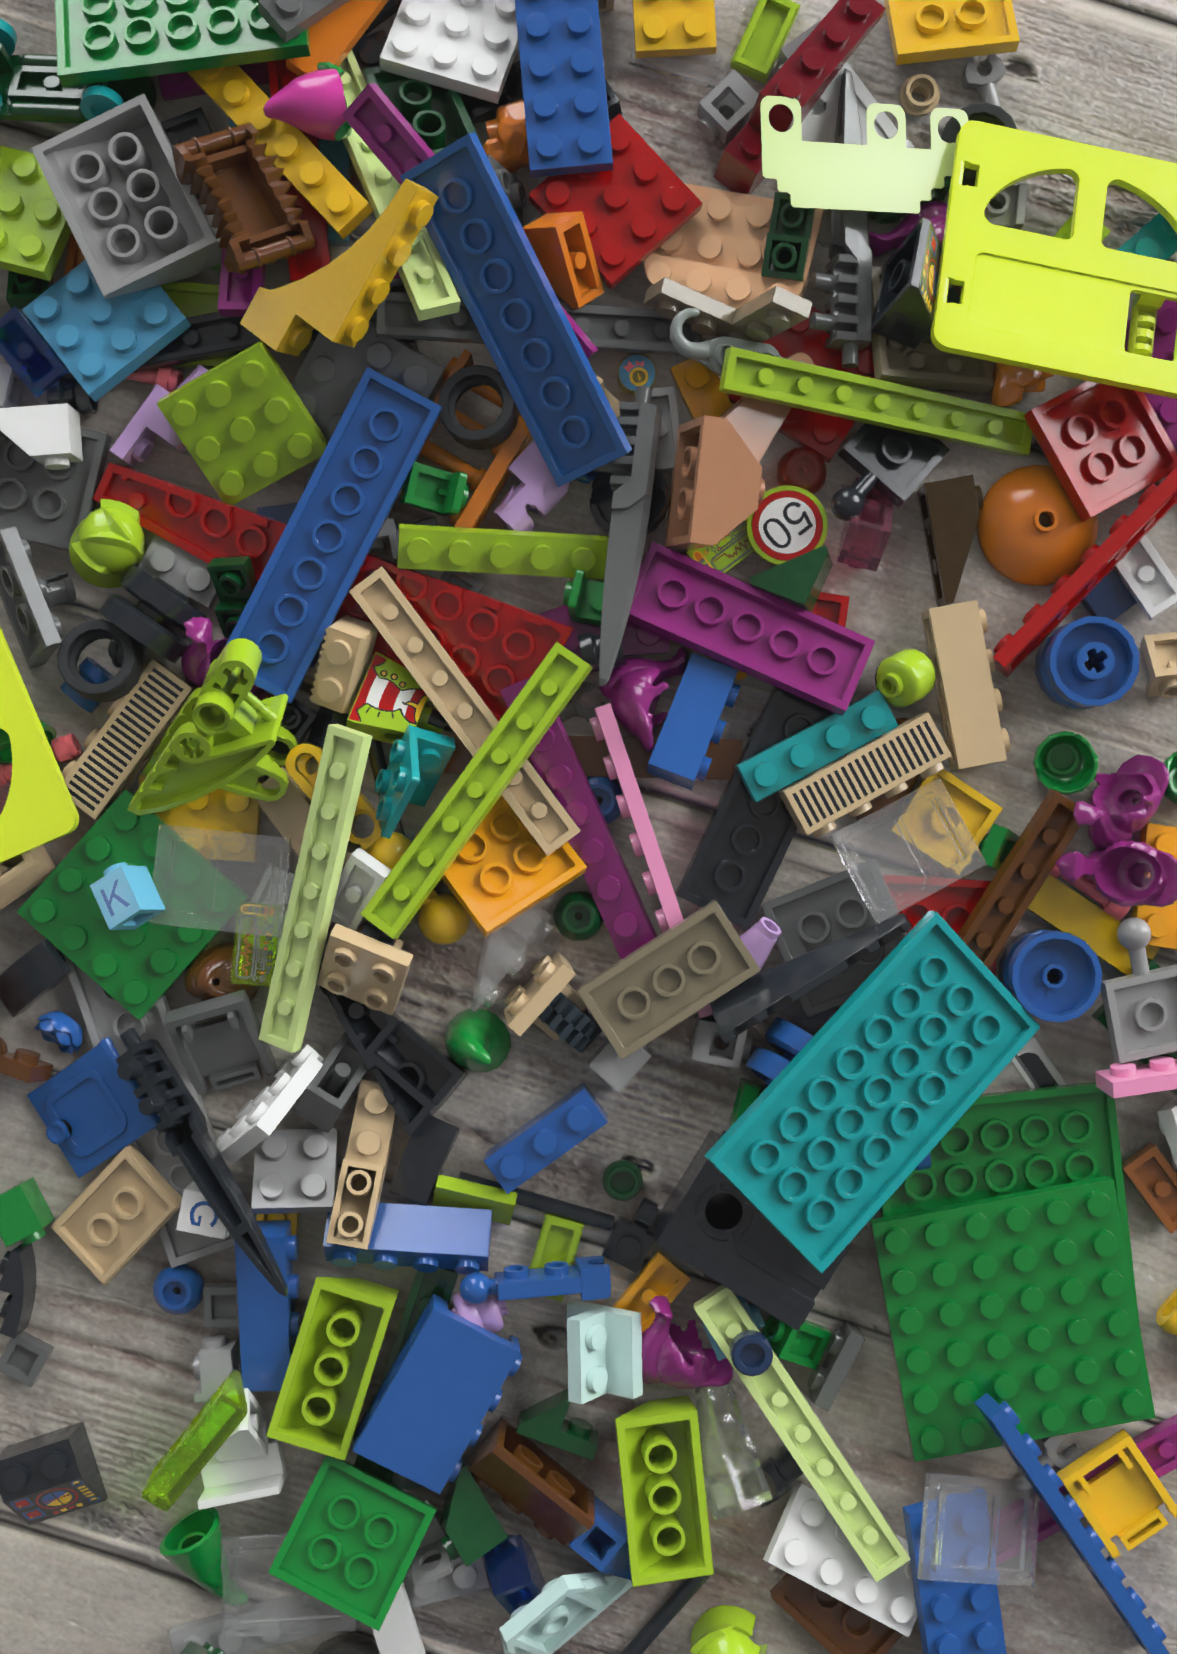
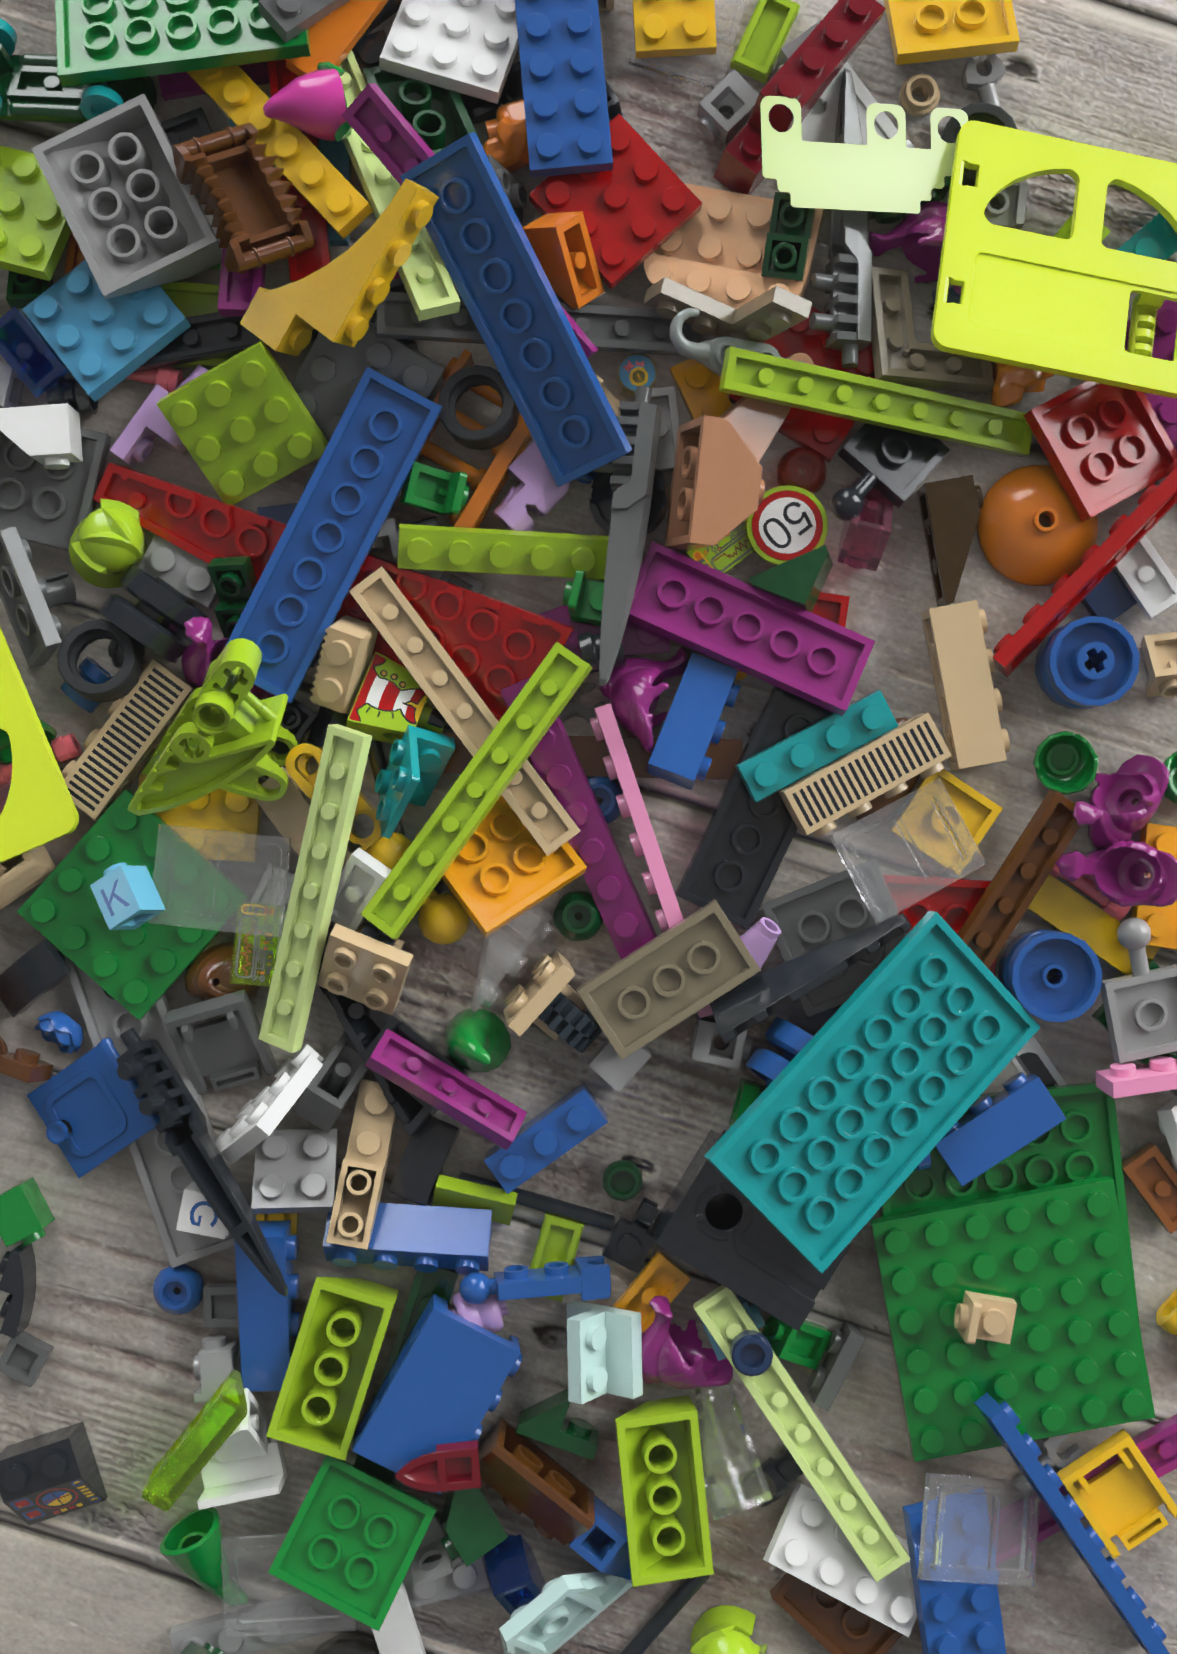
(118, 1214): tan tile -> none
(446, 1089): none -> magenta plate
(447, 1469): none -> dark red plate
(905, 677): lime head -> none
(909, 288): black slope -> none
(985, 1317): none -> tan bracket
(997, 846): green plate -> none
(998, 1127): none -> blue brick

